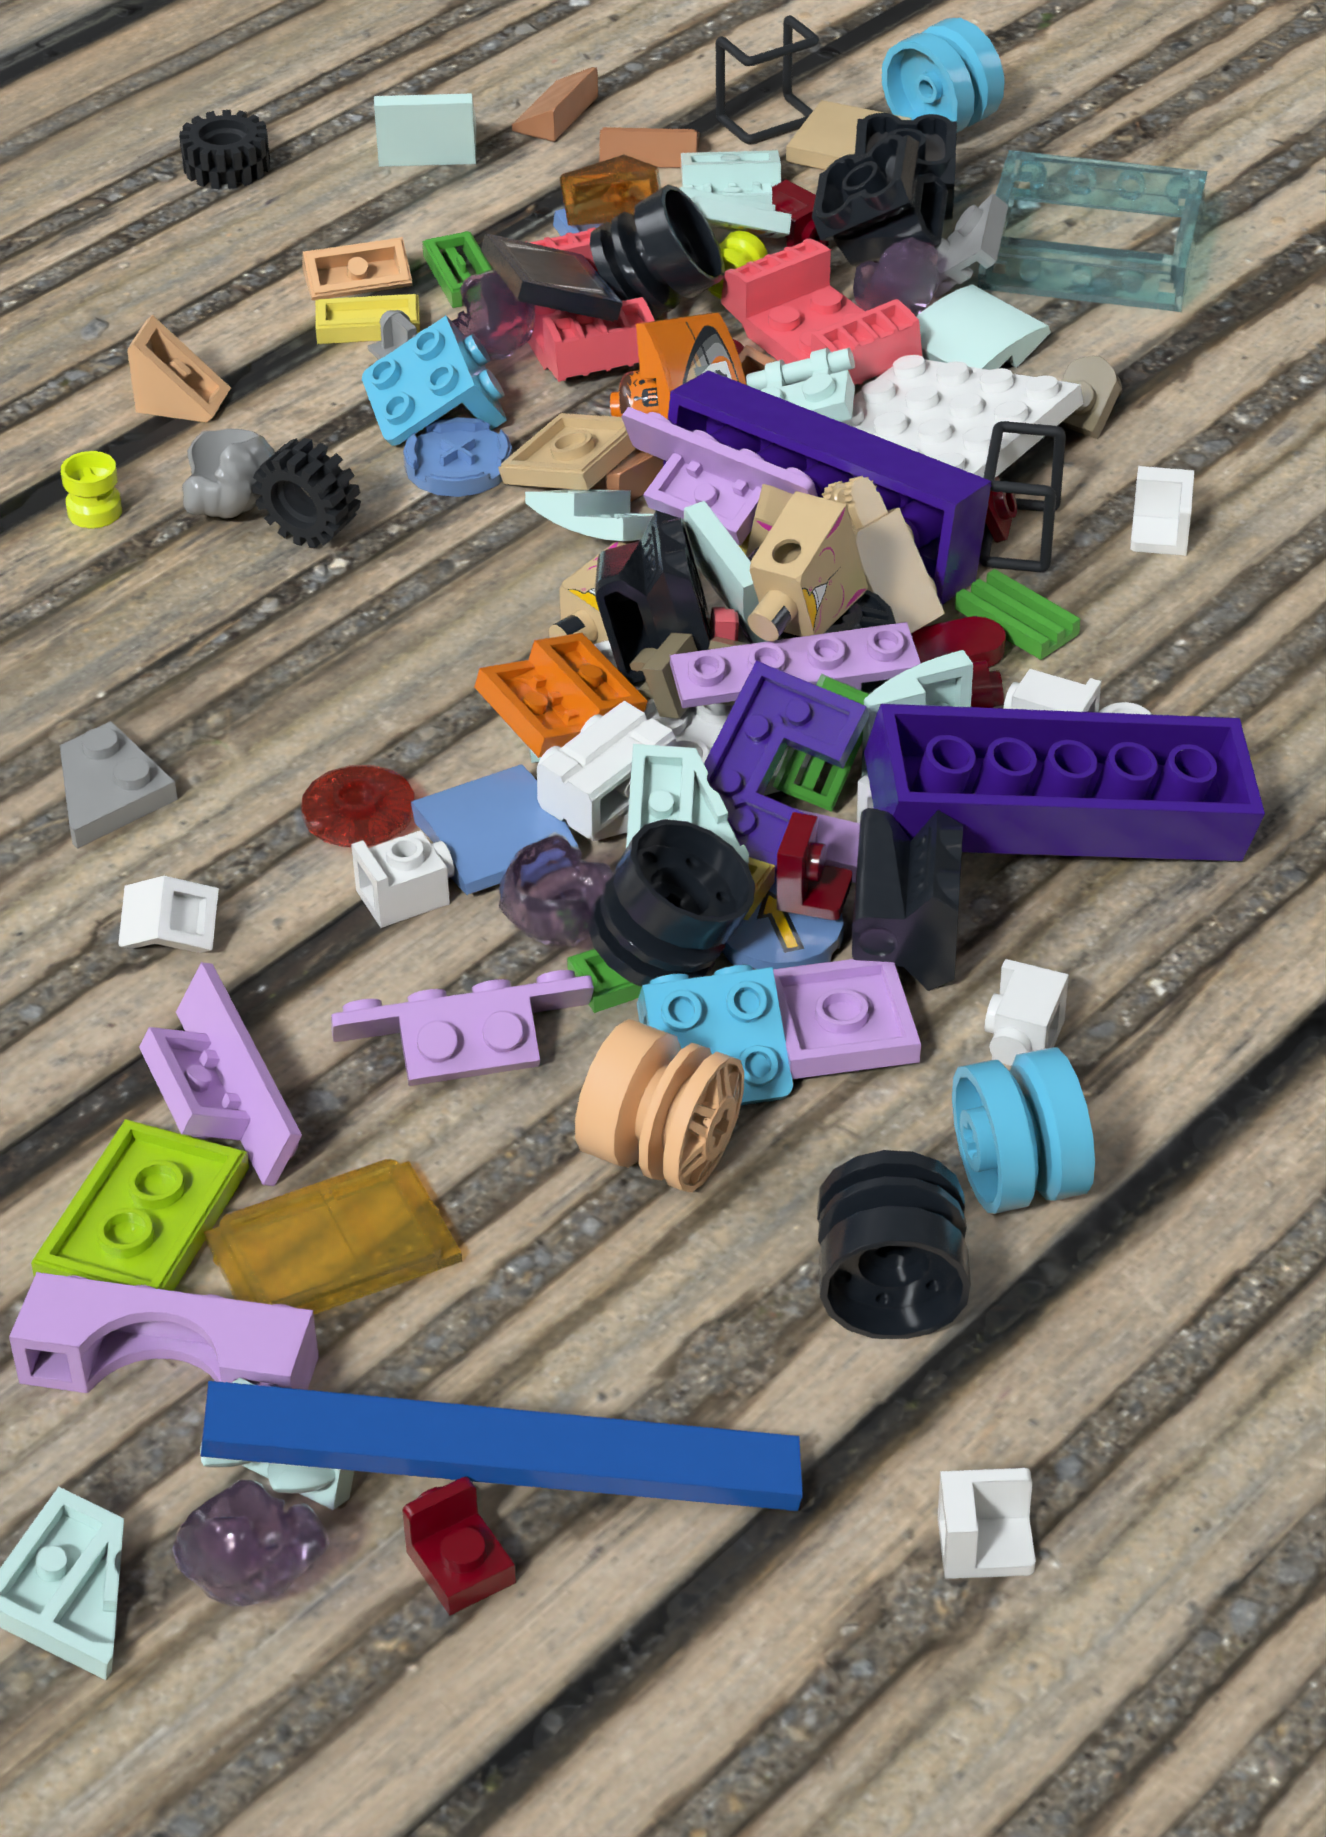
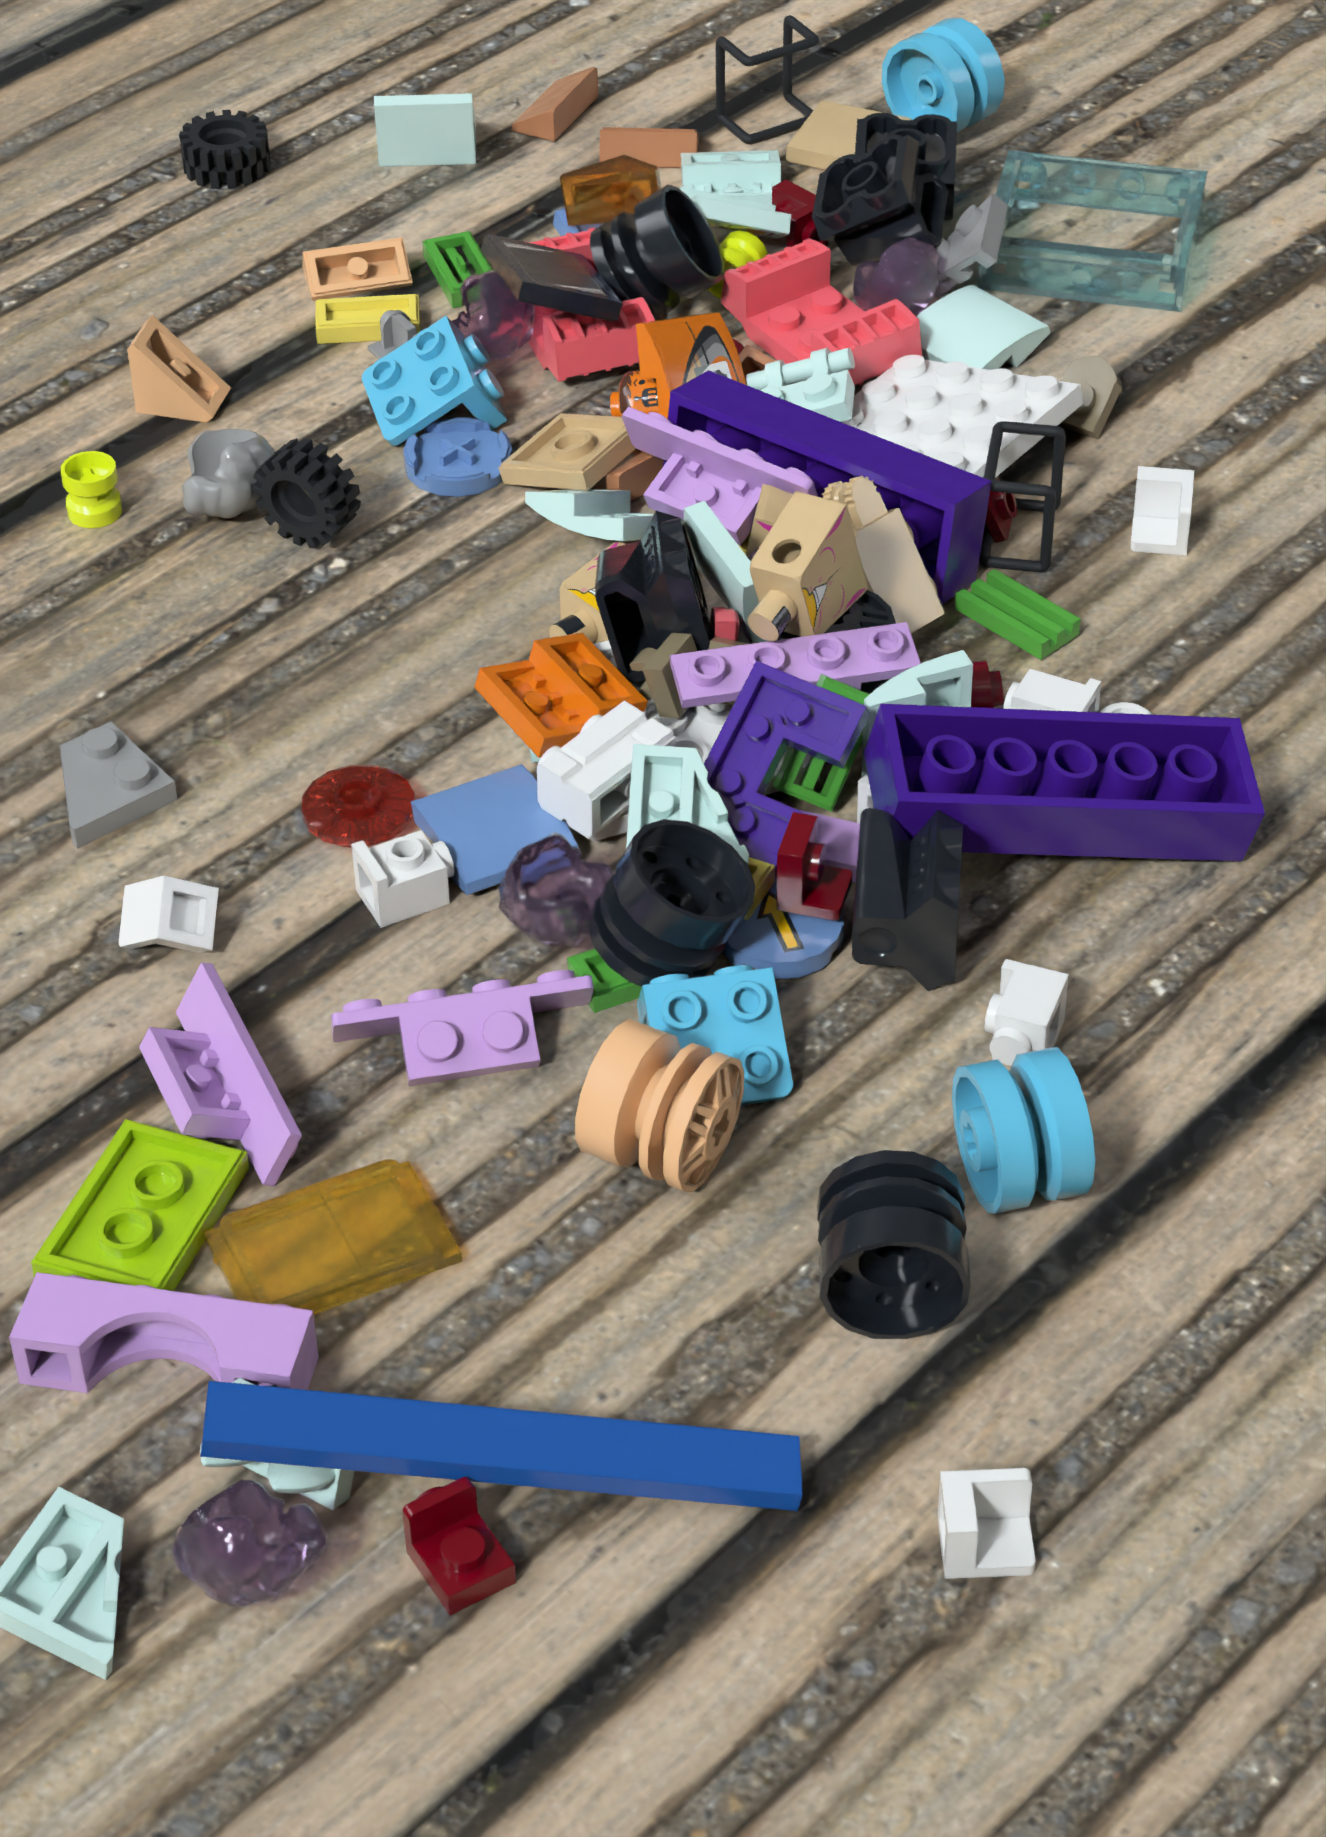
(845, 1017): lavender plate -> none
(976, 635): dark red tile -> none

